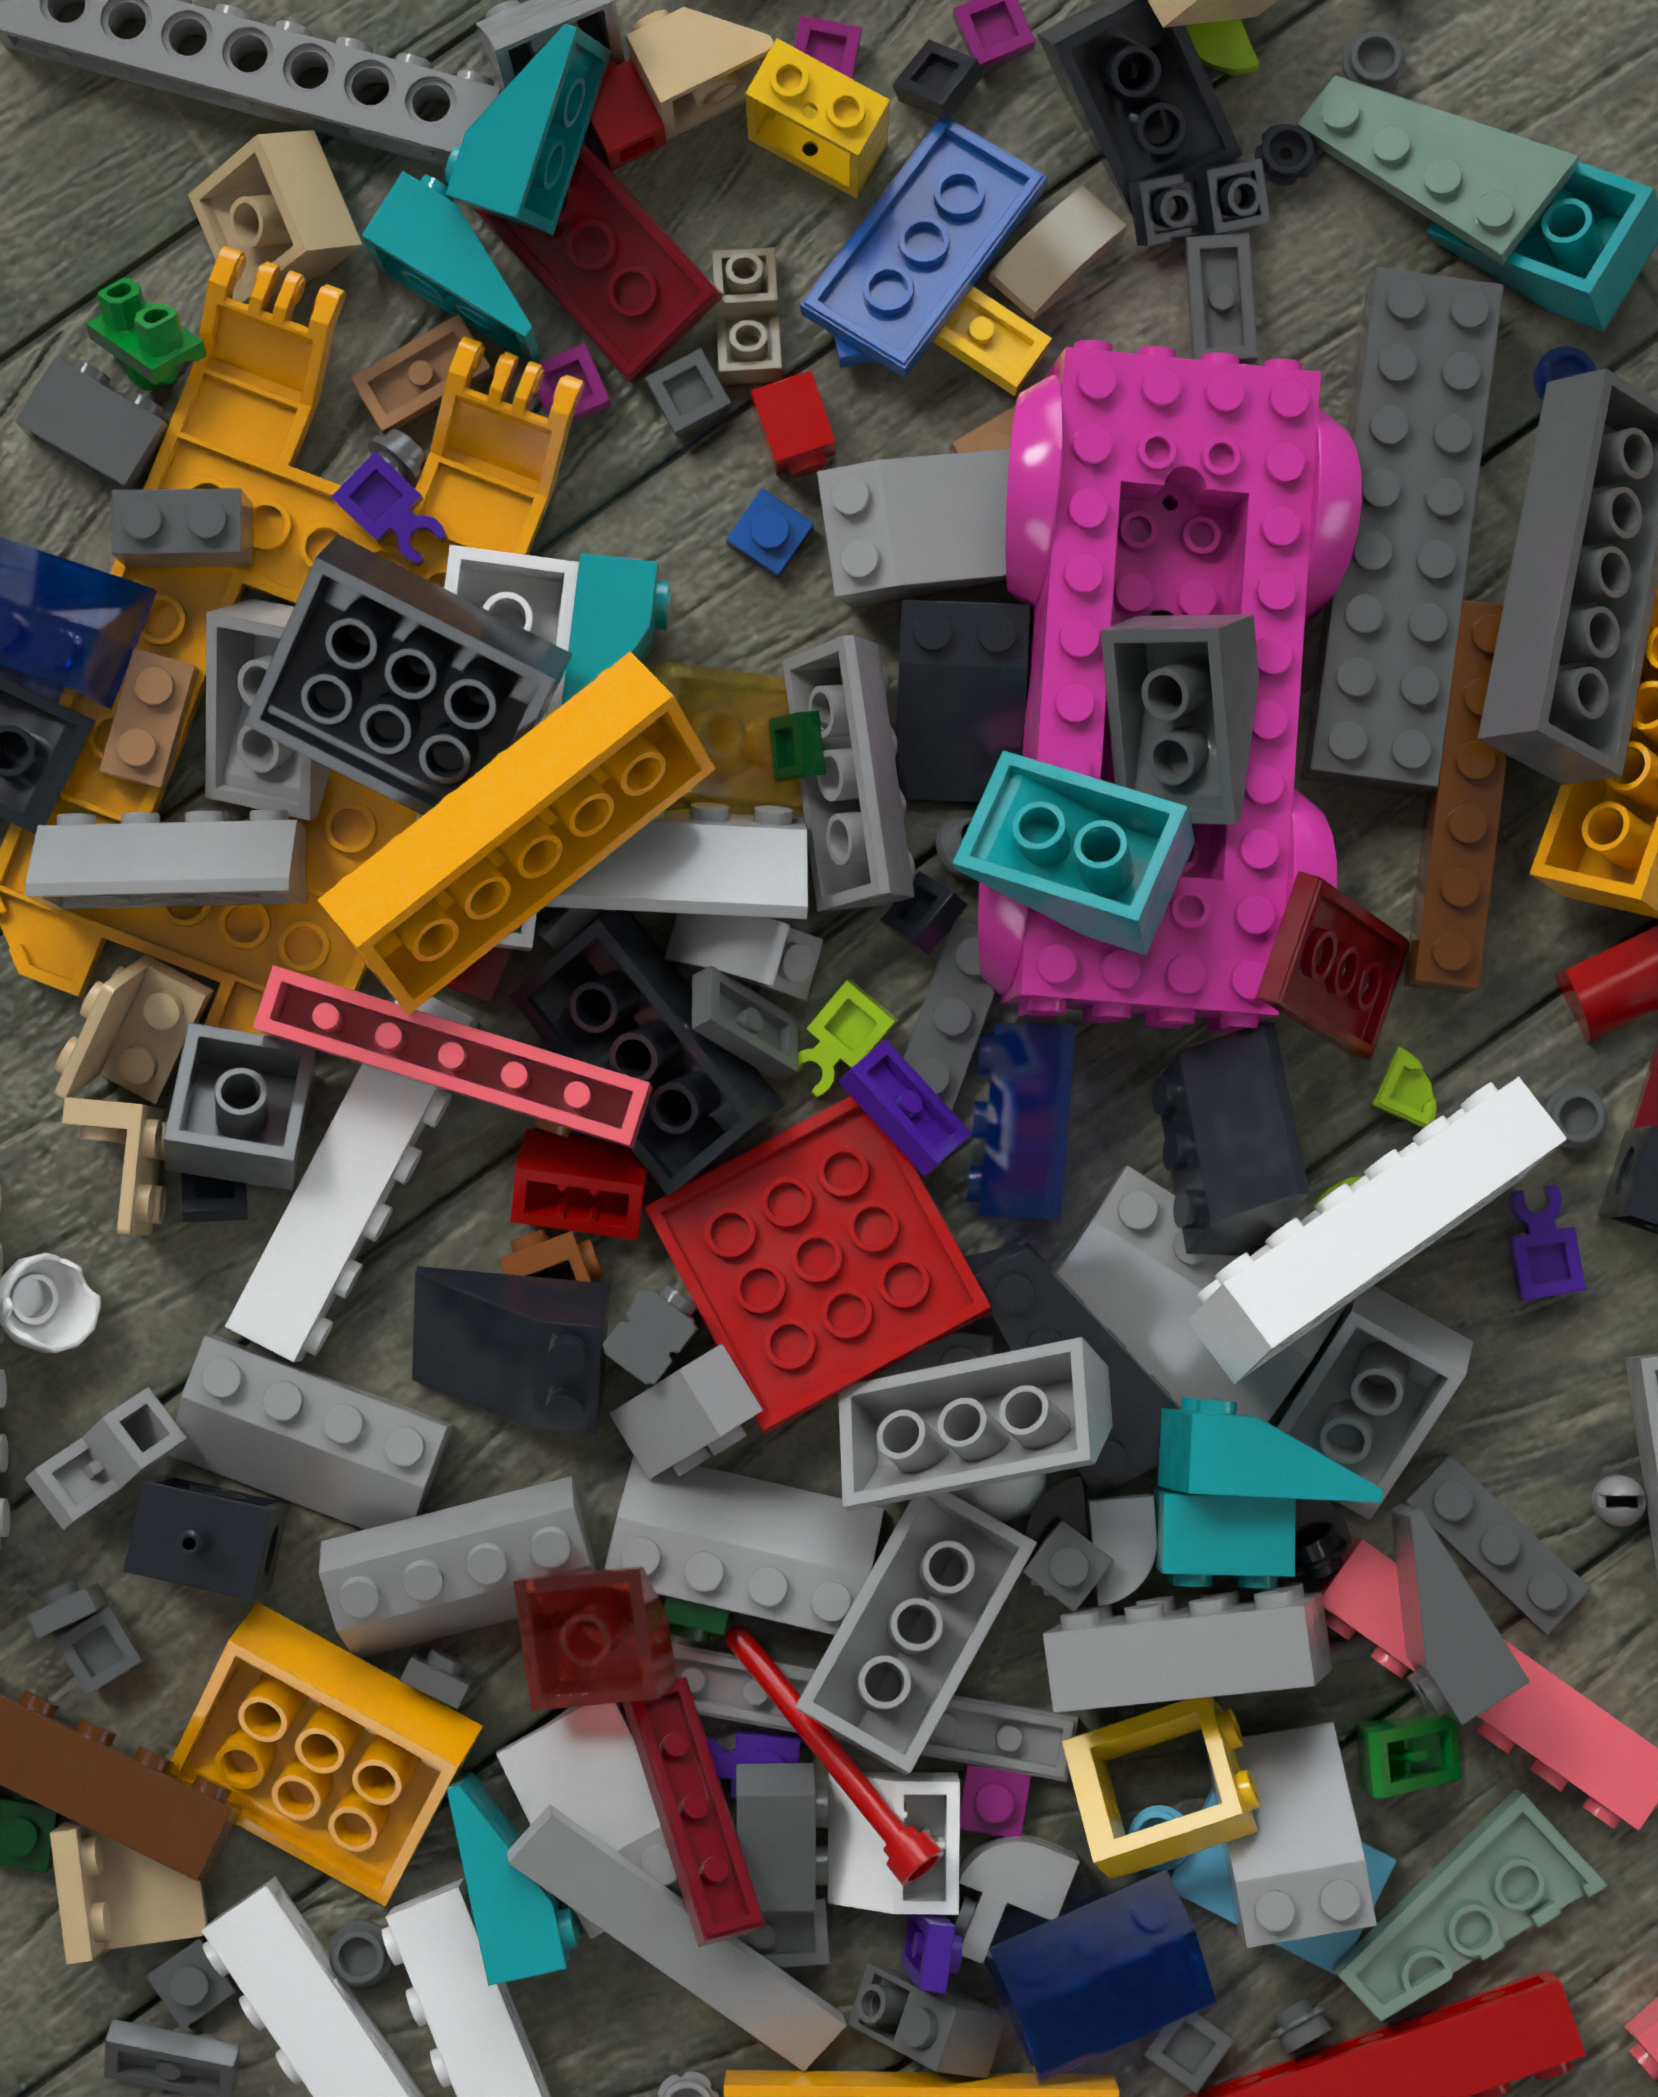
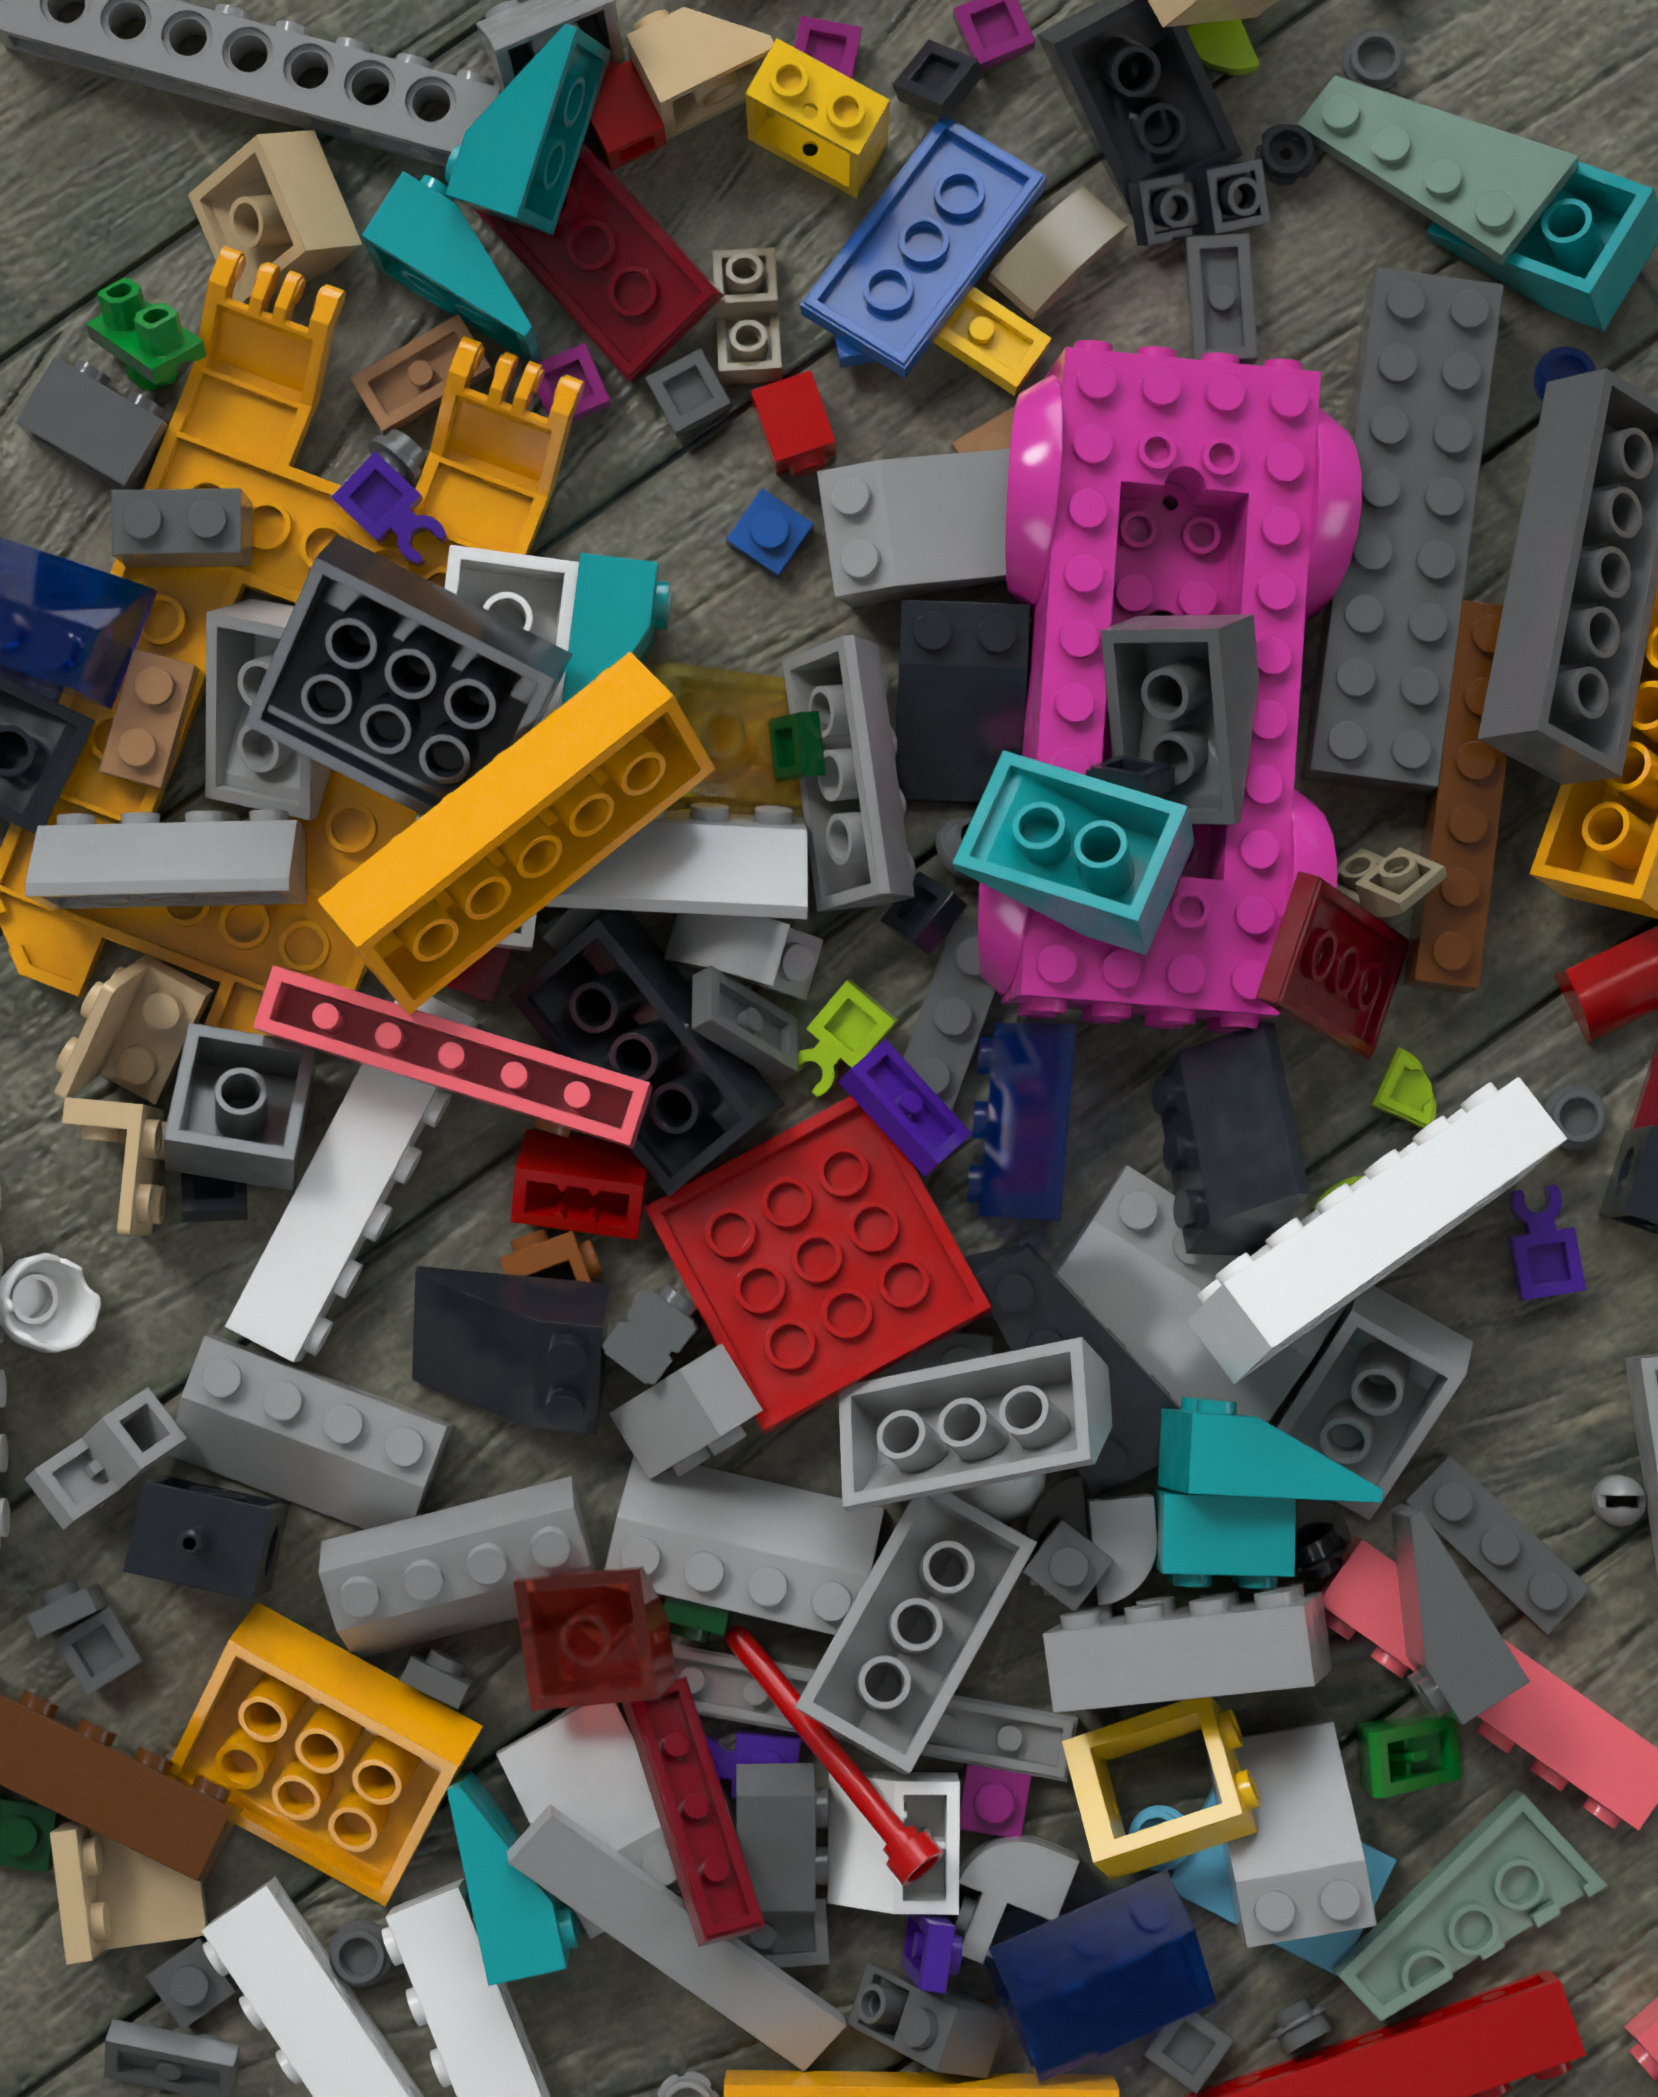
(1136, 774): none -> black tile
(1389, 883): none -> dark tan slope

